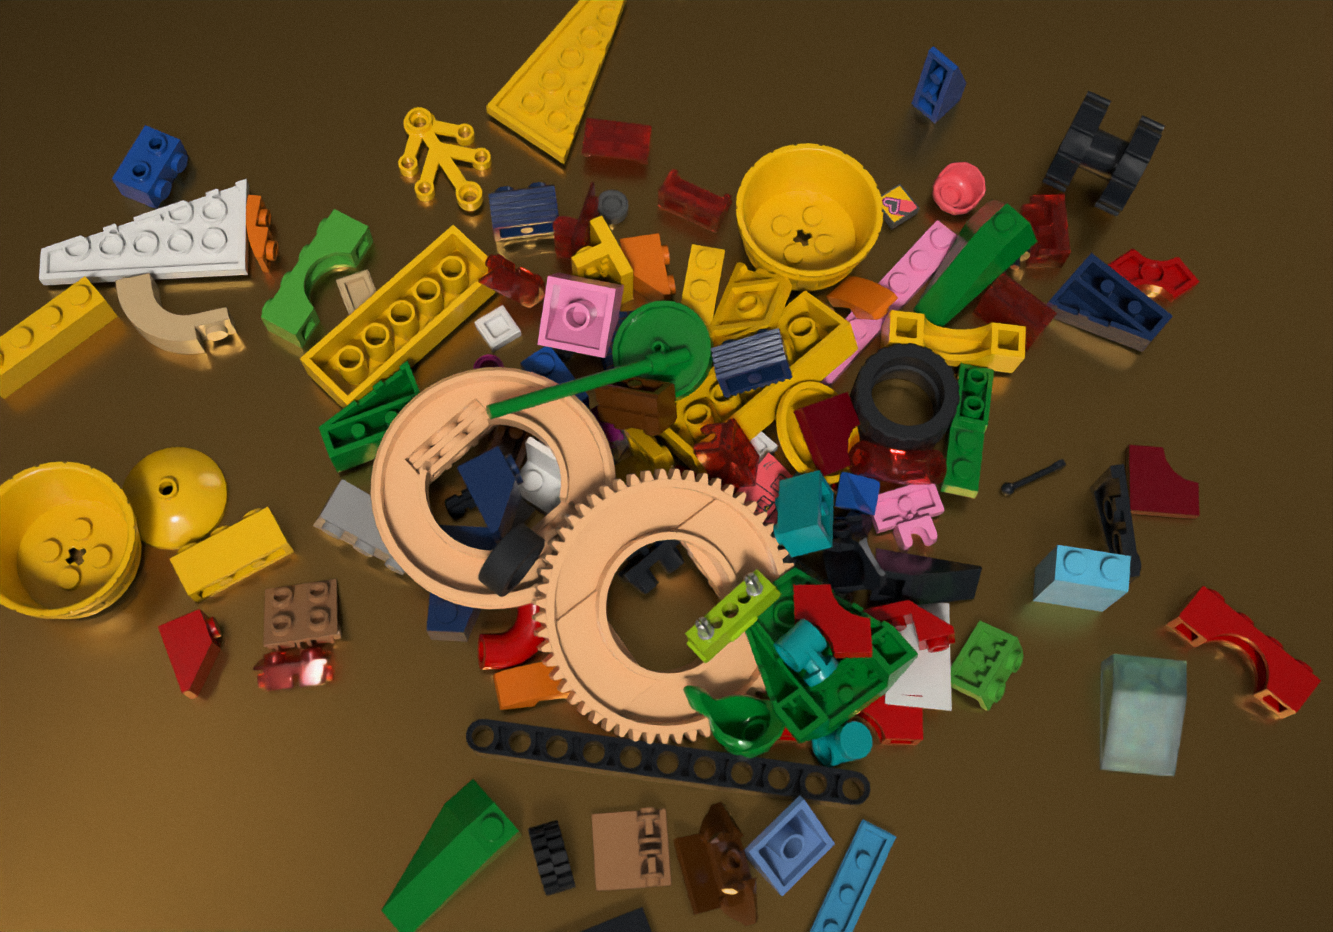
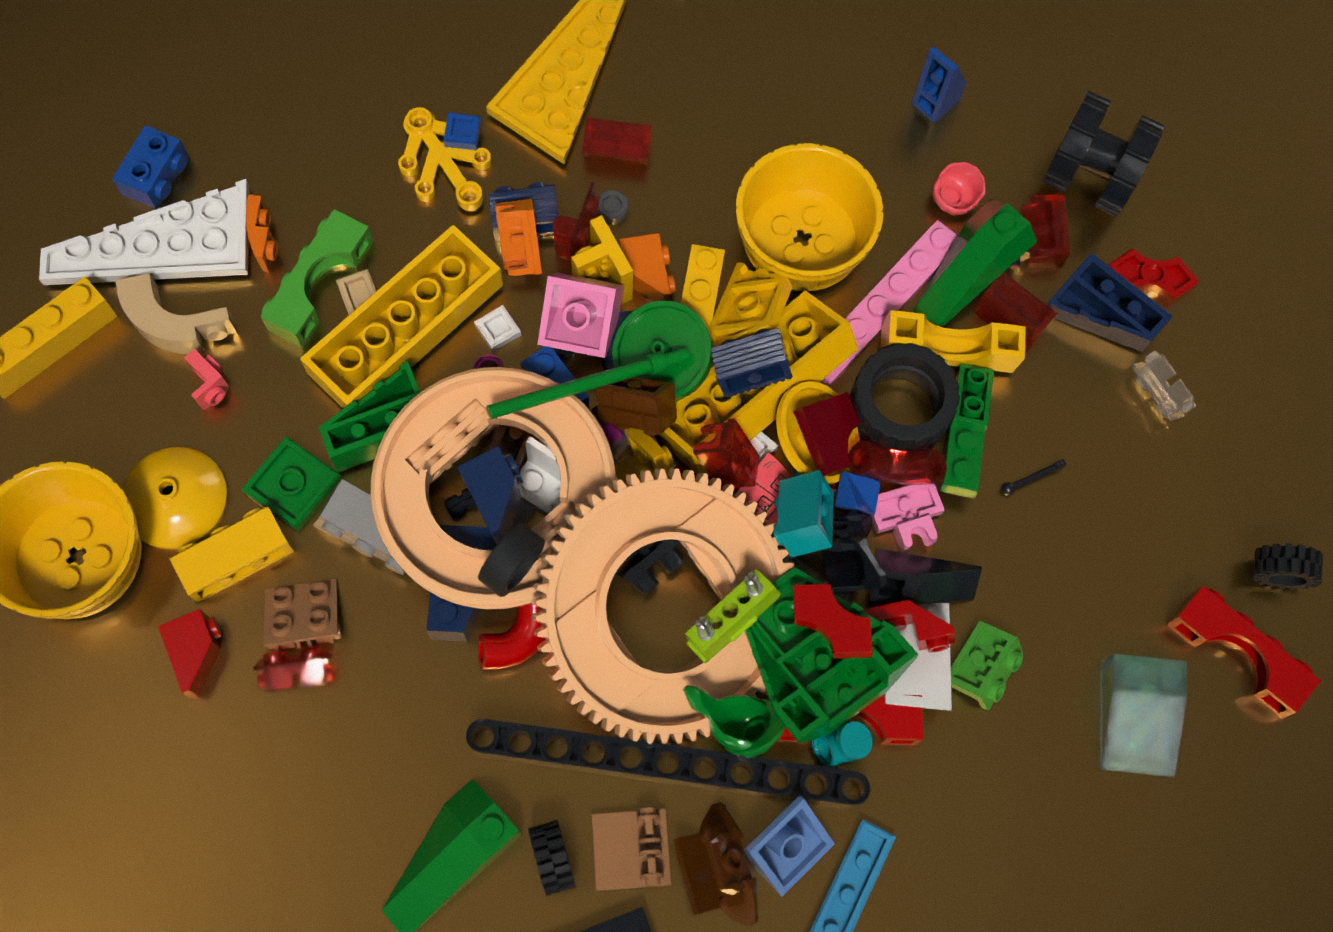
(209, 371): none -> coral bracket
(291, 483): none -> green tile
(462, 131): none -> blue tile
(518, 237): none -> orange hinge
(519, 286): clear red hinge -> none
(526, 686): orange slope -> none
(693, 202): clear red hinge -> none
(802, 649): teal piece -> none
(863, 297): orange slope -> none
(898, 206): tile -> none
(1081, 578): medium azure brick -> none
(1115, 516): black wing -> none
(1154, 377): none -> clear hinge
(1155, 486): dark red tile -> none
(1288, 566): none -> black tyre

